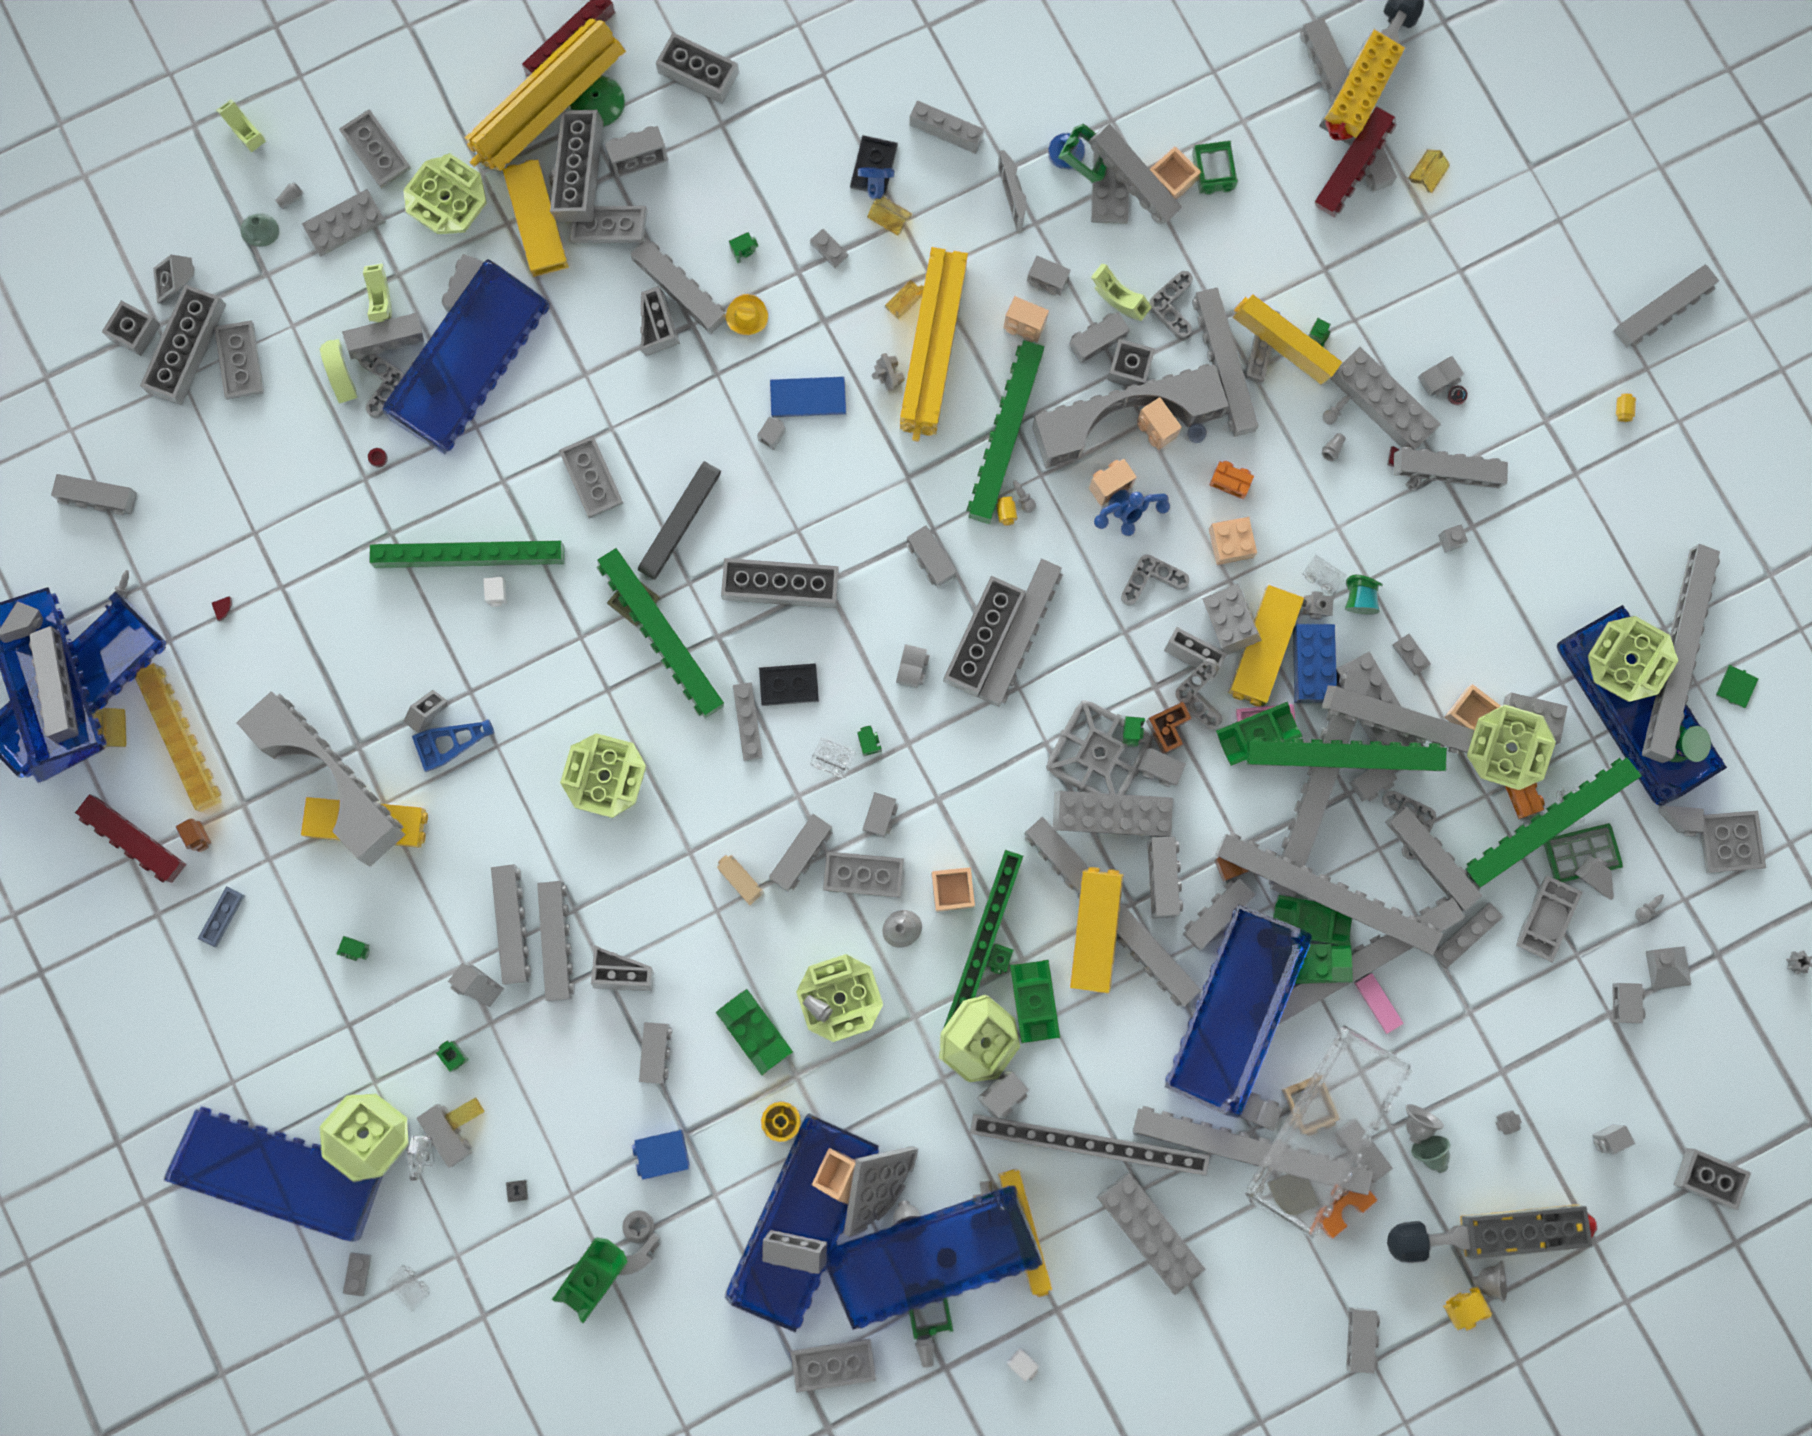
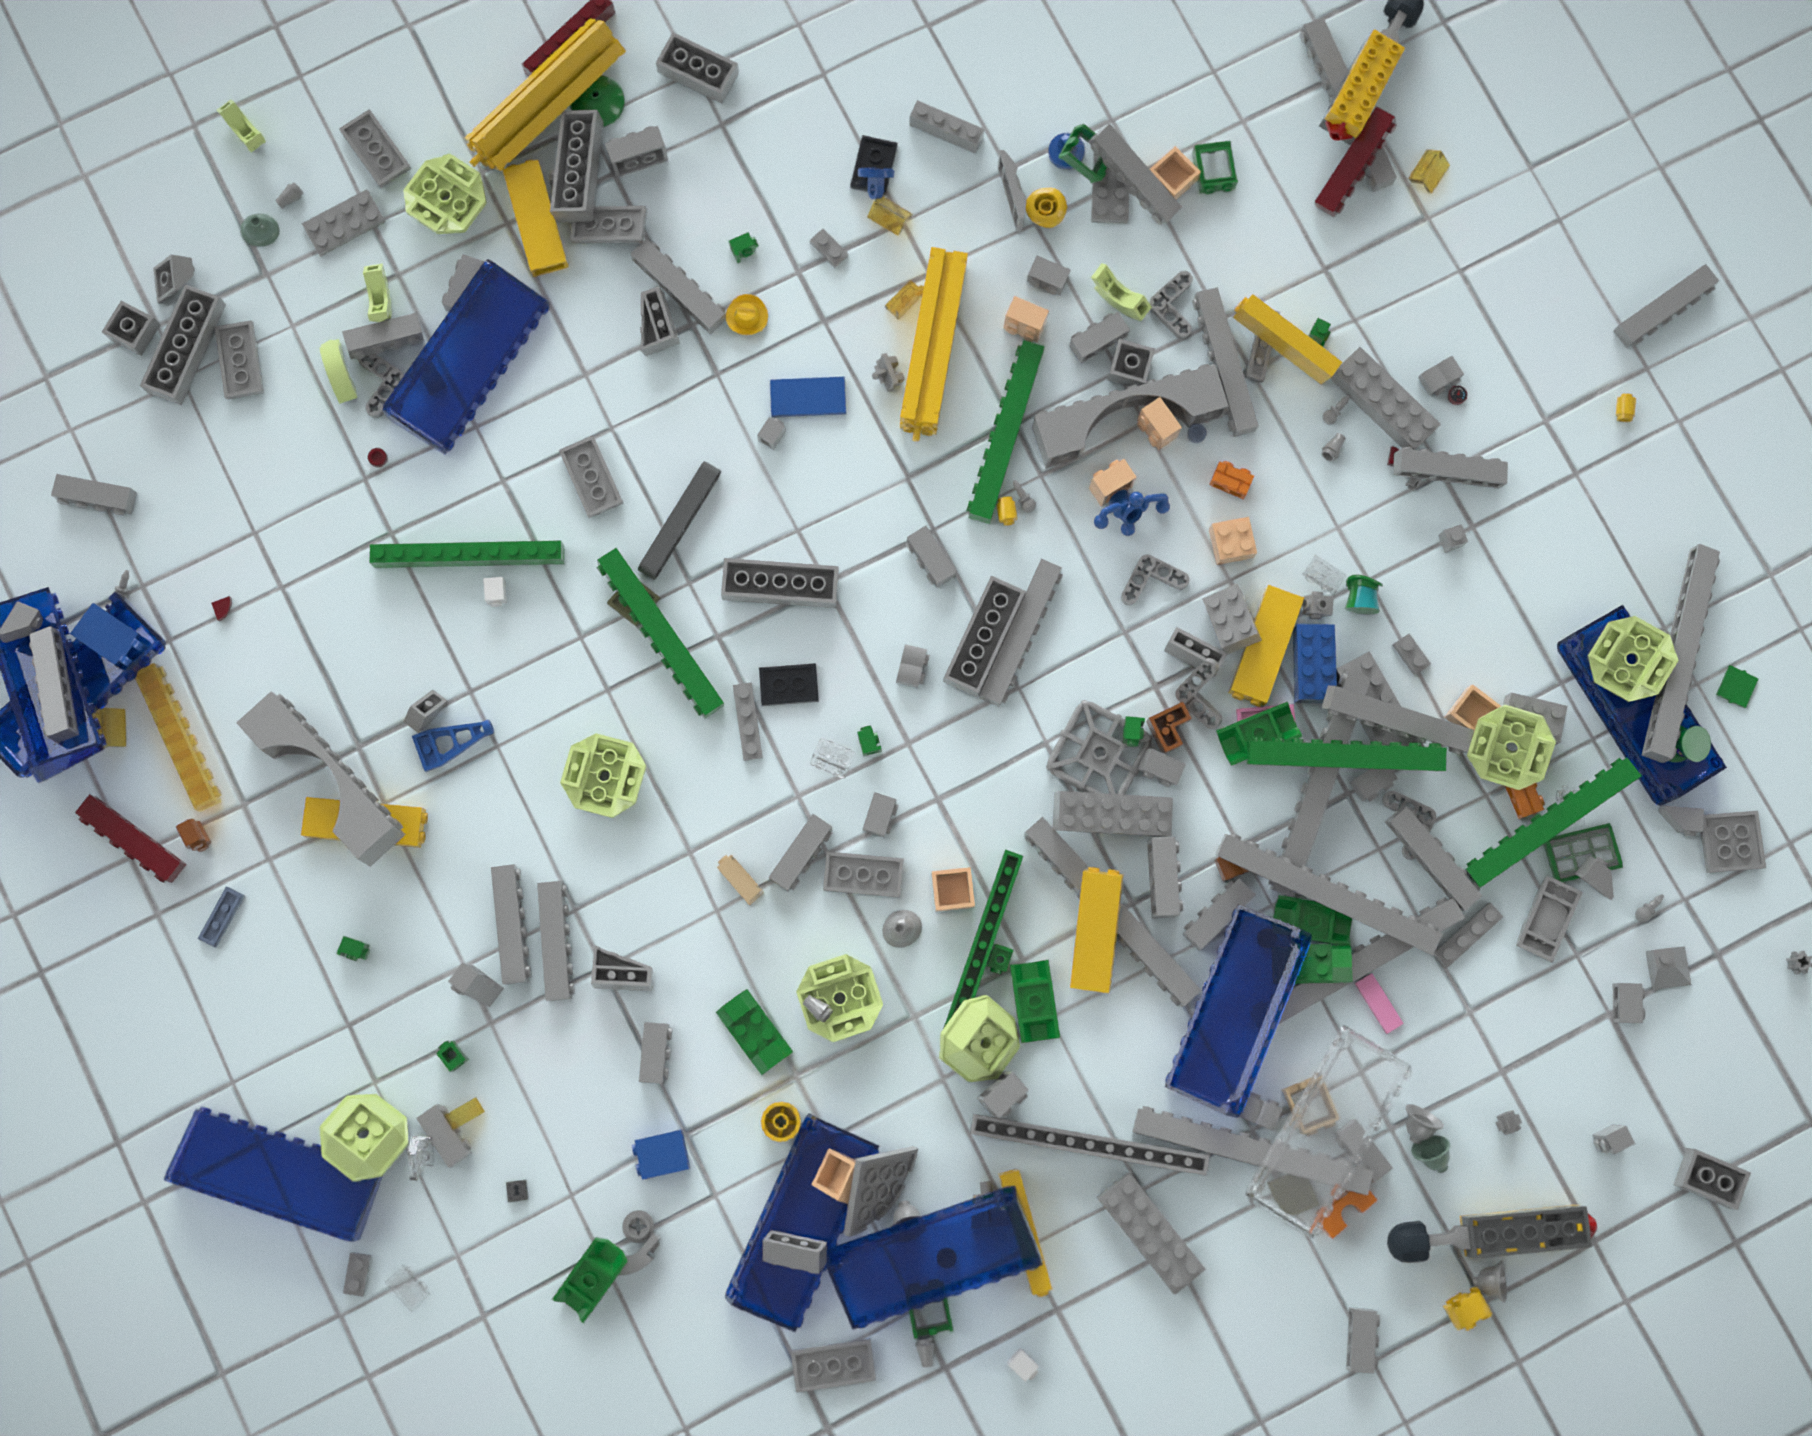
(107, 635): none -> blue tile
(1046, 207): none -> yellow hat

